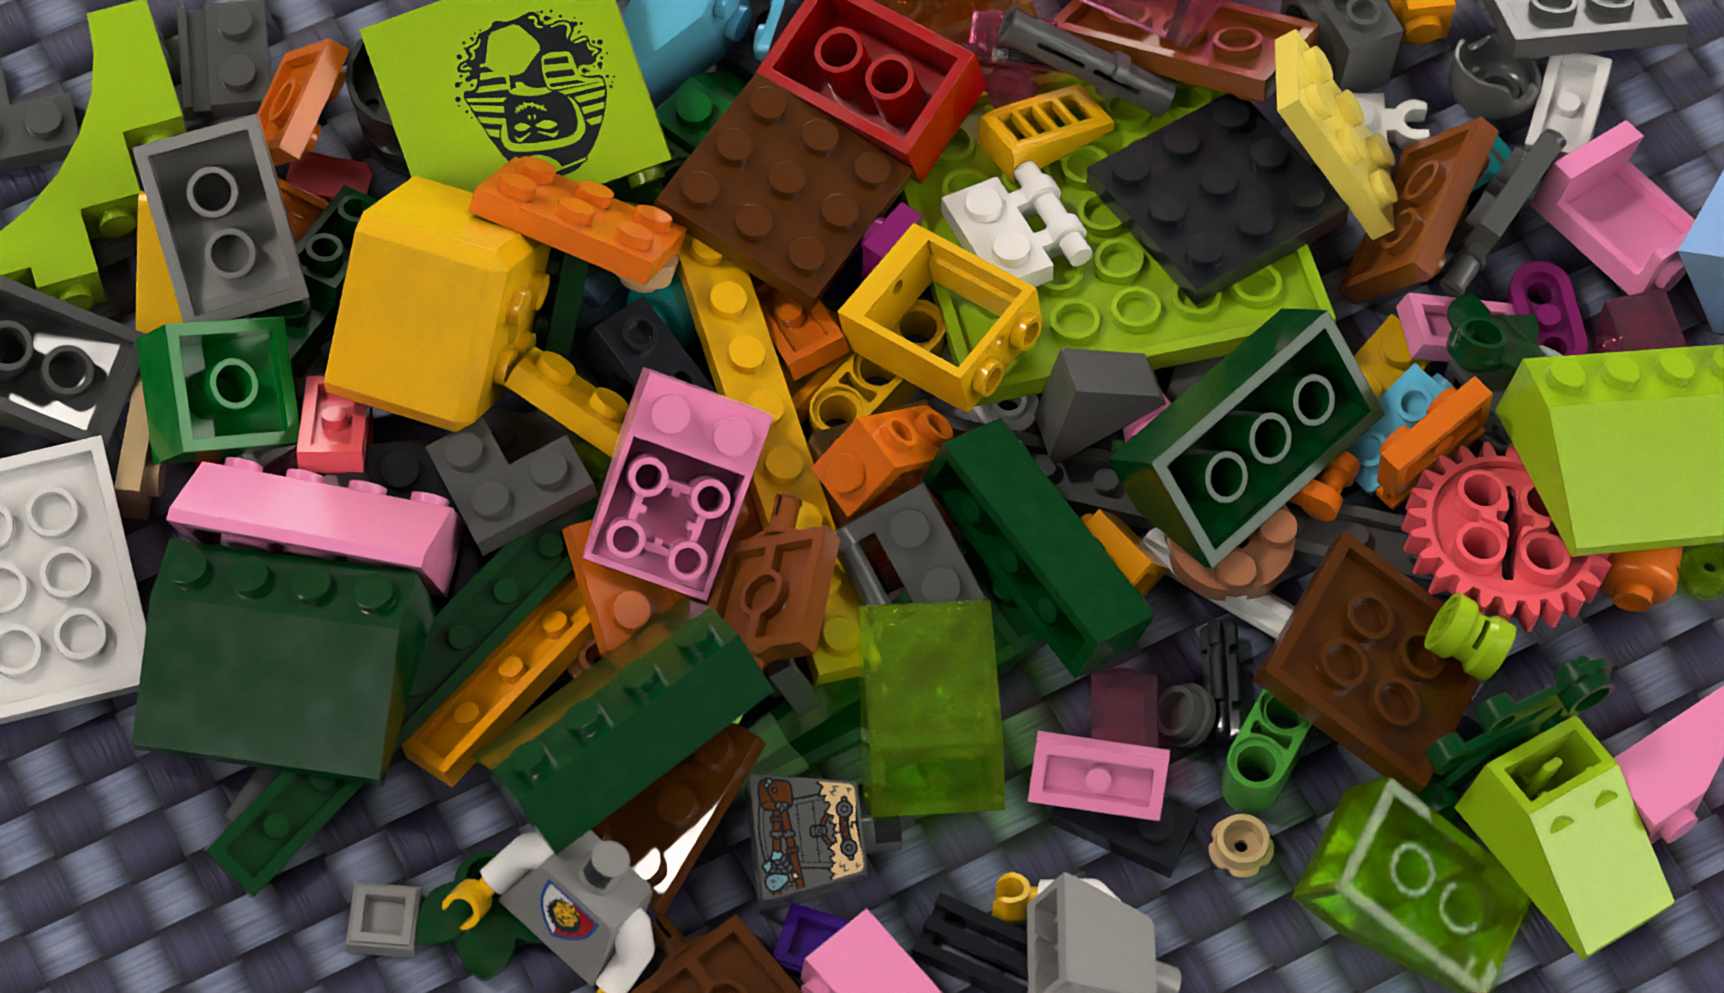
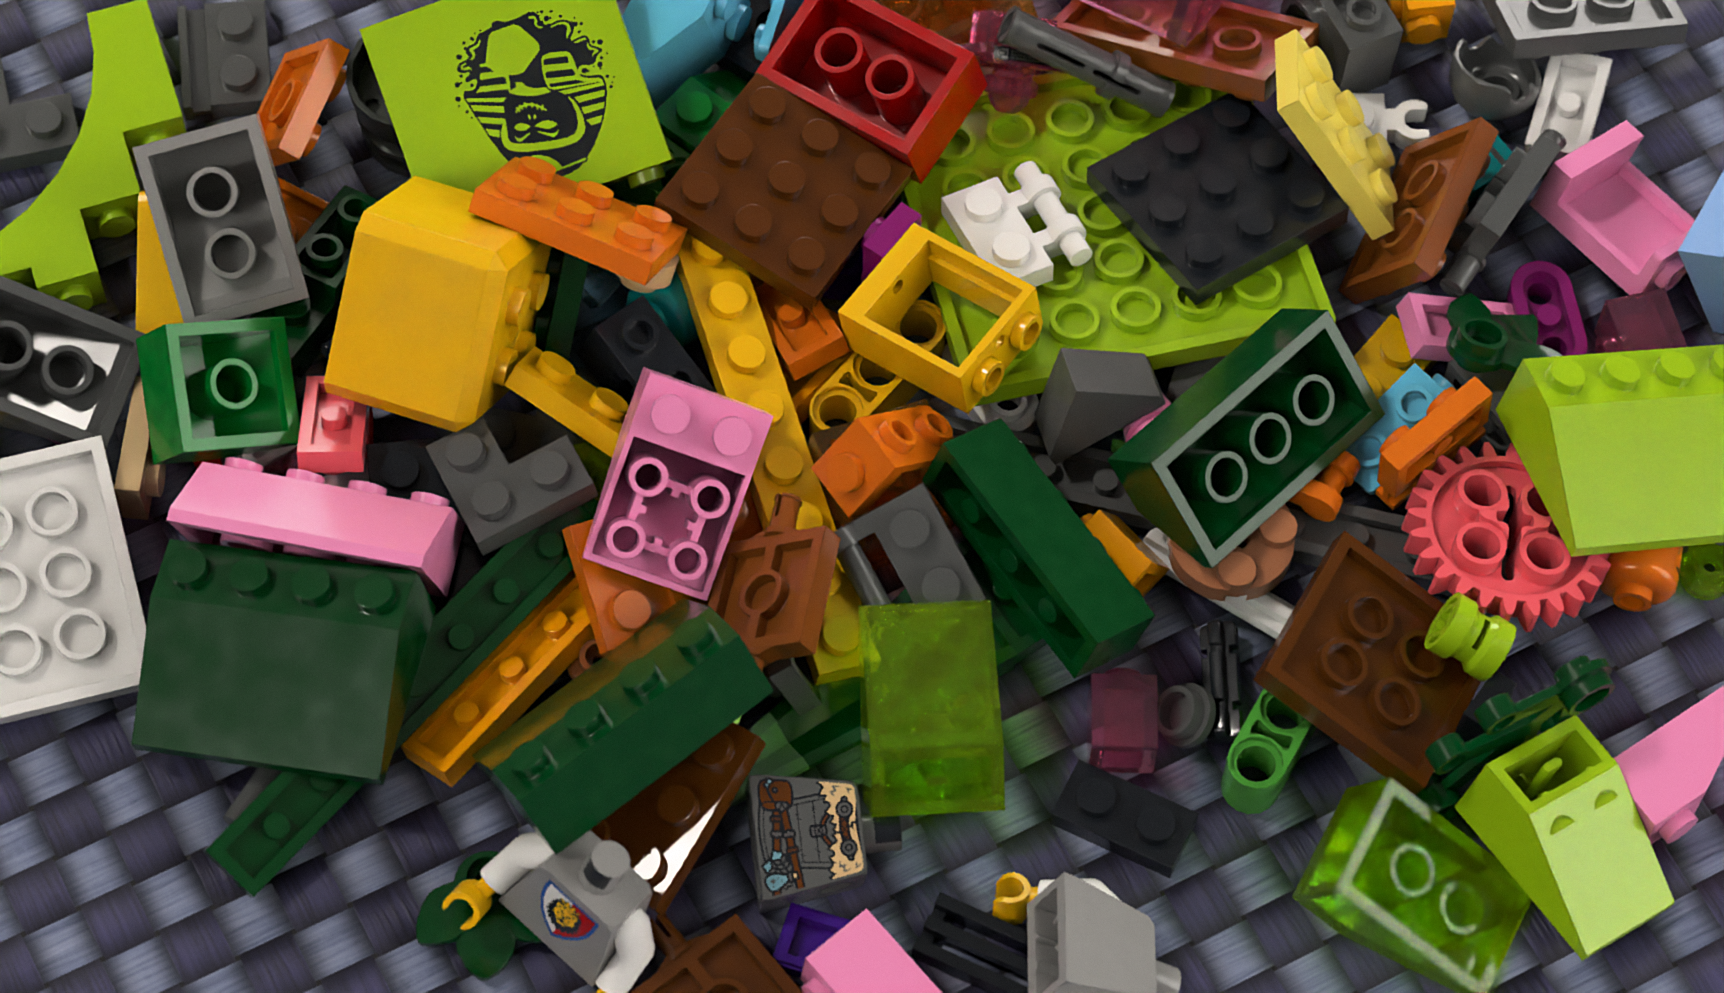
(327, 175): coral piece -> none
(384, 920): light grey tile -> none
(1003, 125): yellow slope -> none
(1098, 775): bright pink plate -> none
(1242, 829): tan plate -> none

